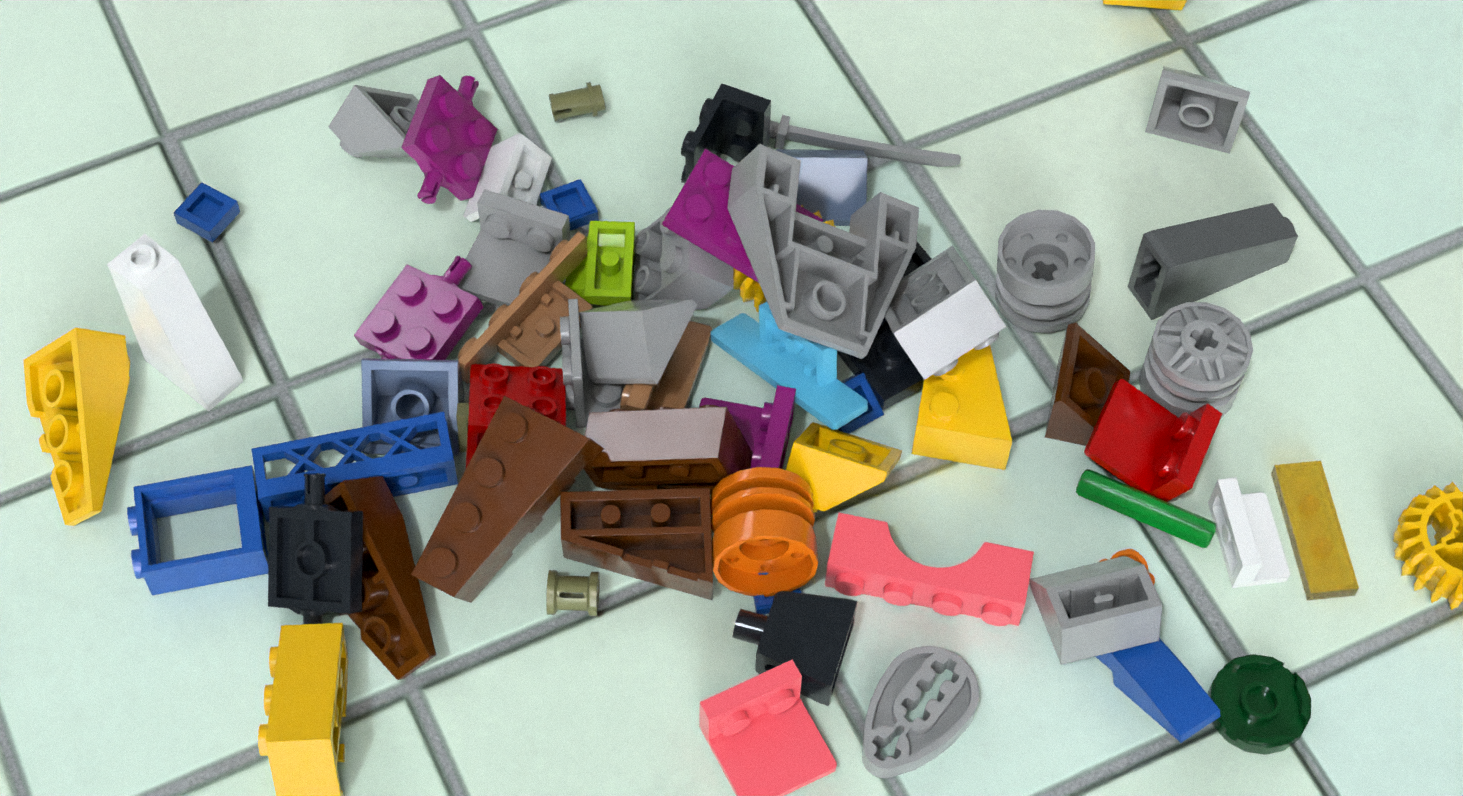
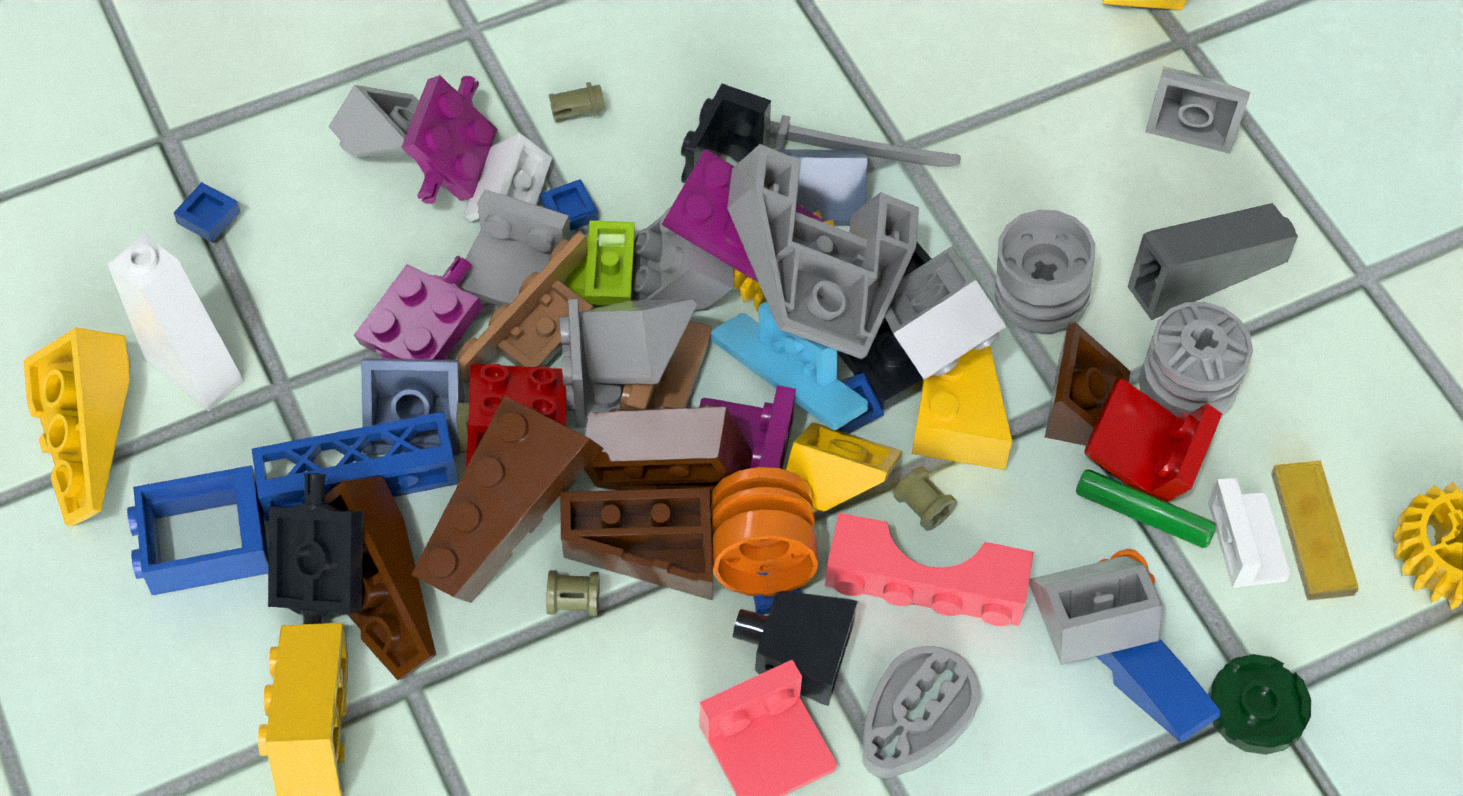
(924, 498): none -> olive bush

